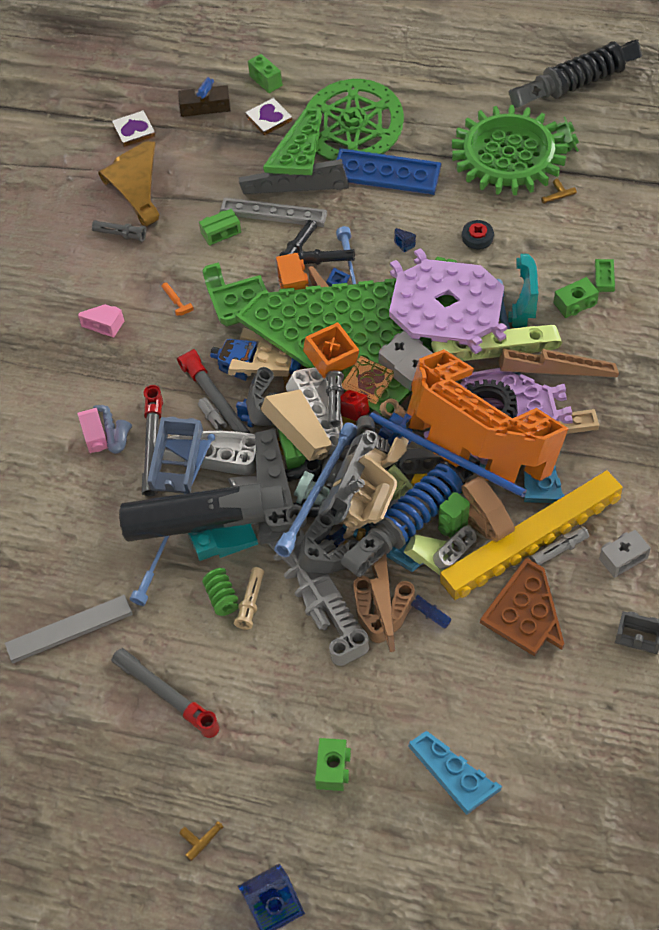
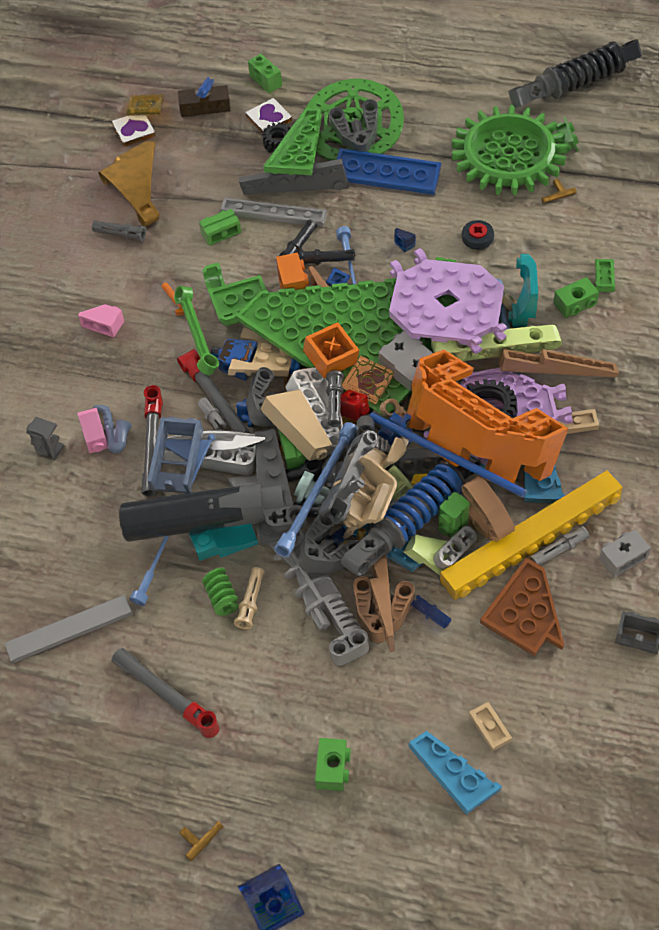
(40, 432): none -> dark grey window
(145, 105): none -> clear yellow tile
(208, 363): none -> bright green piece
(239, 441): none -> white sticker
(273, 132): none -> black tyre
(360, 139): none -> dark grey connector
(490, 726): none -> tan plate
(508, 300): none -> tan tile

